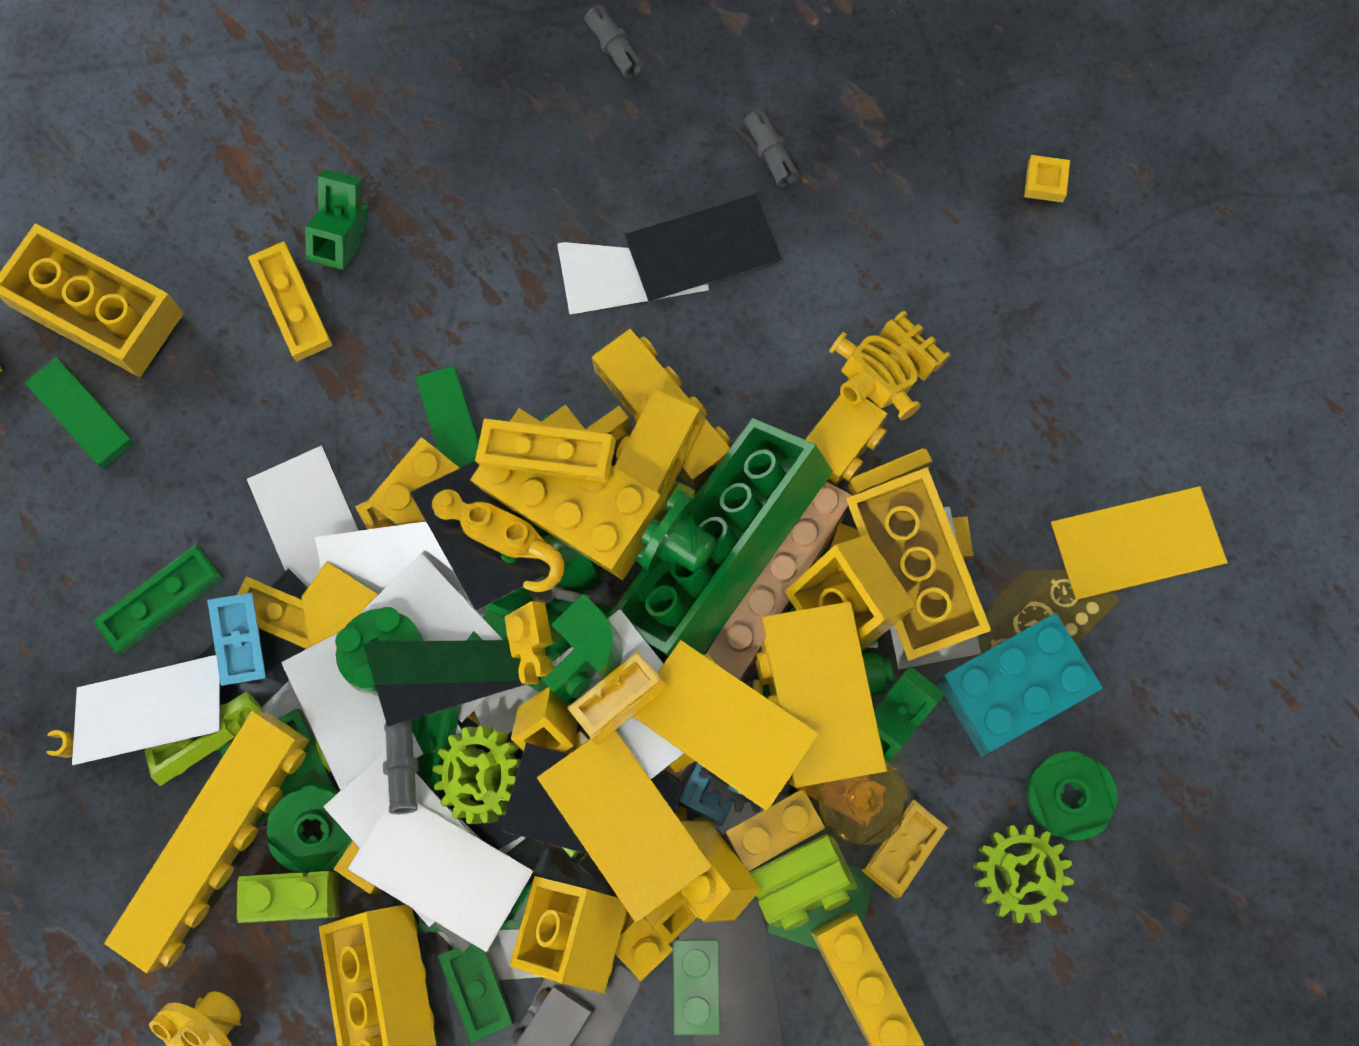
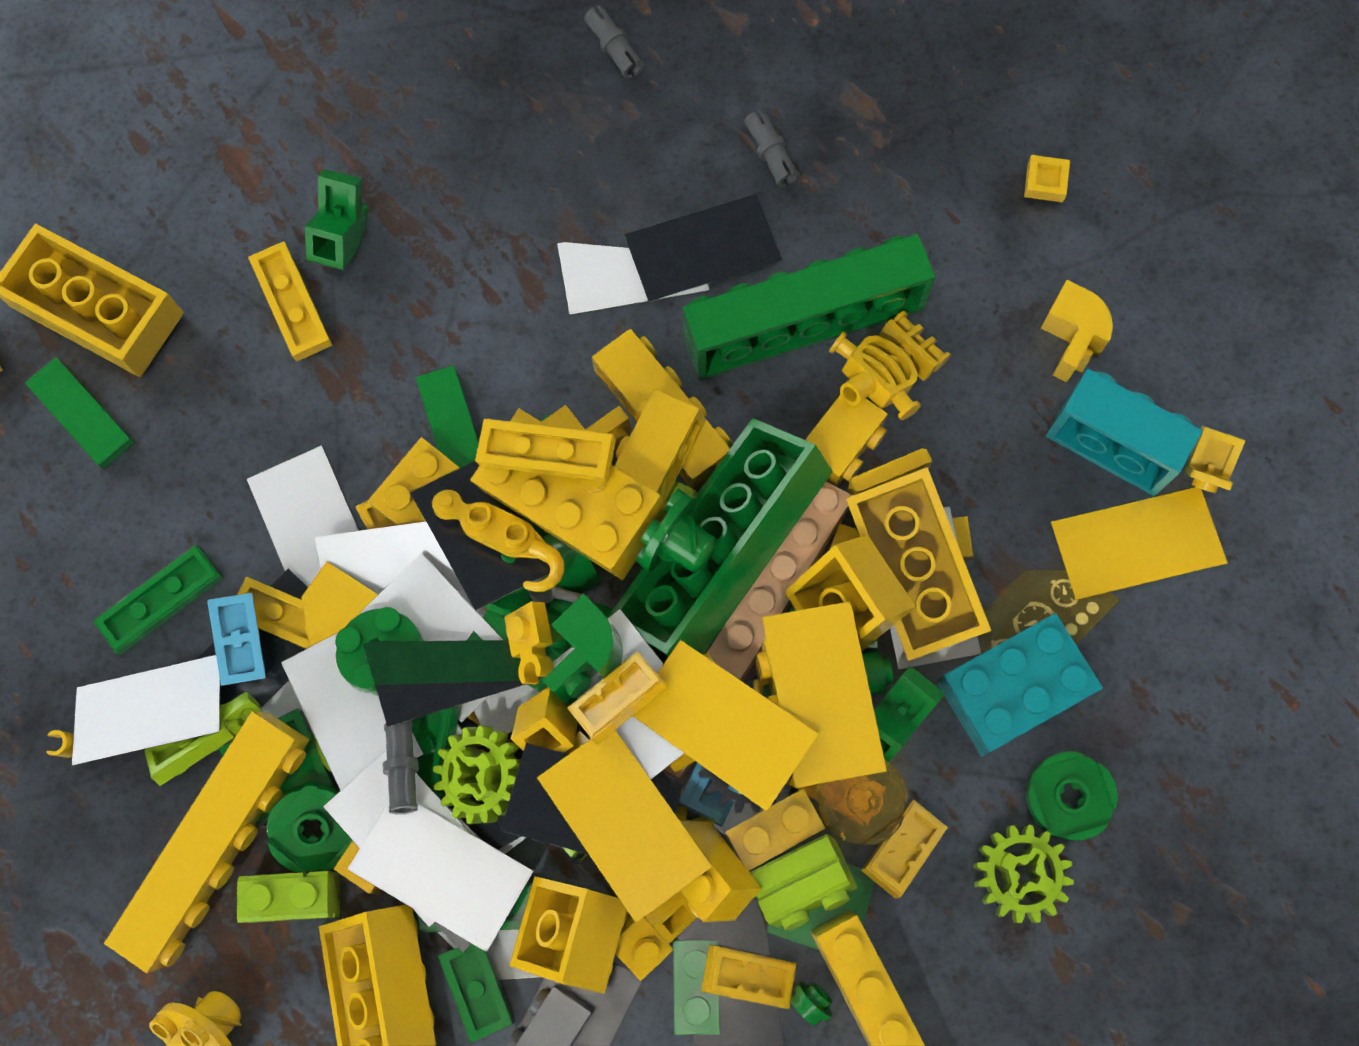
(748, 977): none -> yellow plate
(807, 306): none -> green brick
(812, 1003): none -> green plate
(1083, 322): none -> yellow brick
(1124, 432): none -> teal brick
(1213, 459): none -> yellow bracket

